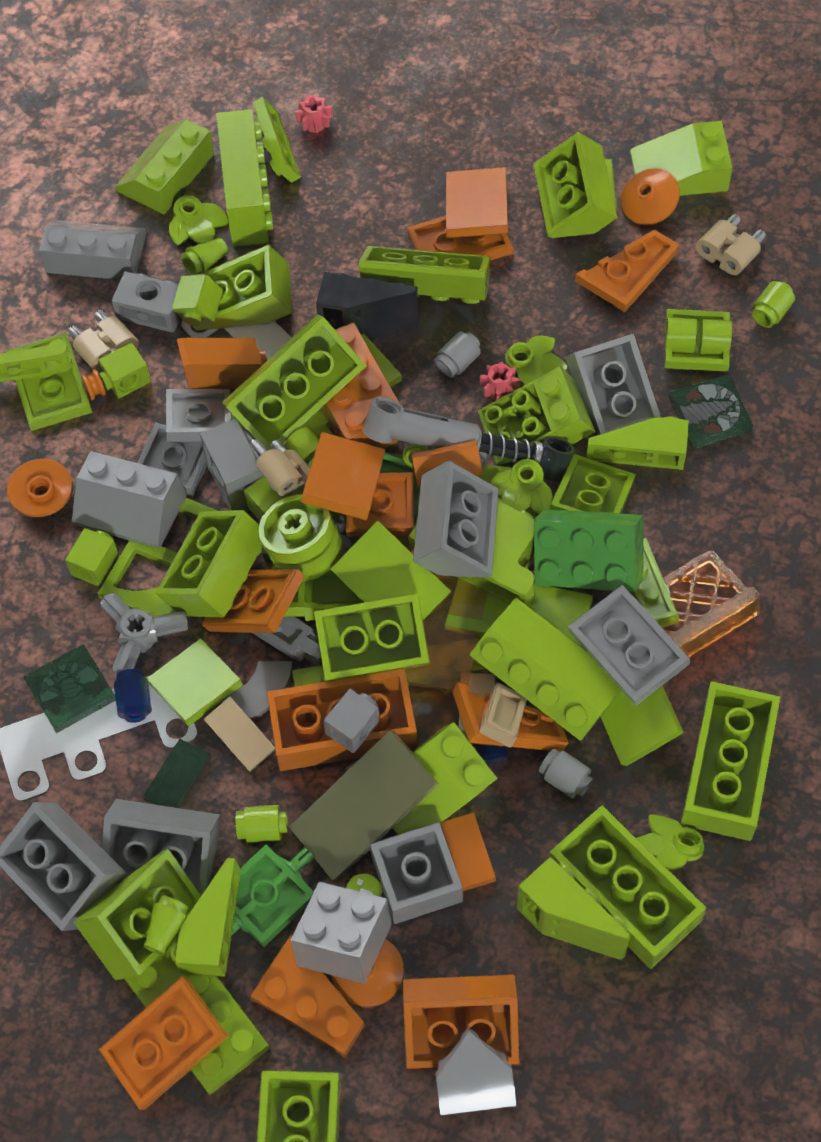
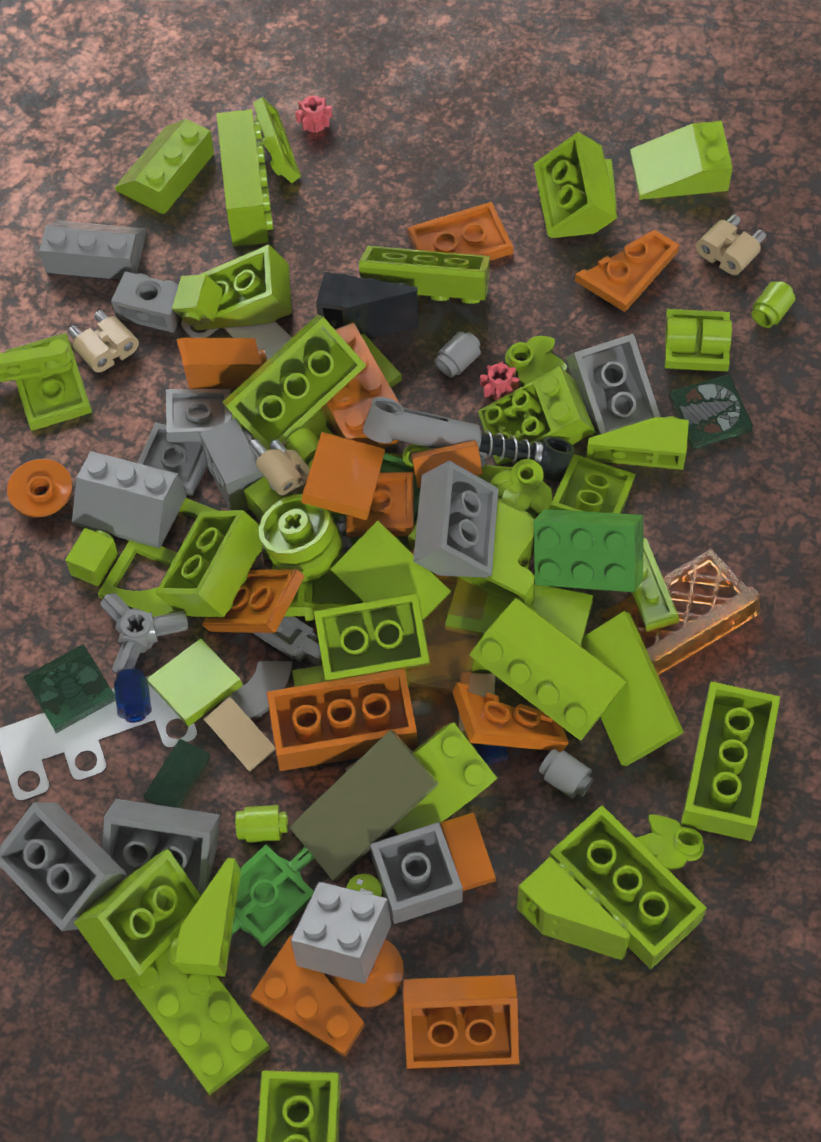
(93, 384): orange bush -> none
(124, 371): lime brick -> none
(163, 1043): orange tile -> none
(164, 924): lime cone -> none
(198, 224): lime plate -> none
(203, 256): lime cone -> none
(352, 720): light grey brick -> none
(474, 1077): light grey slope -> none
(476, 202): orange tile -> none
(503, 715): tan tile -> none
(629, 645): light grey plate -> none
(656, 204): orange dish -> none

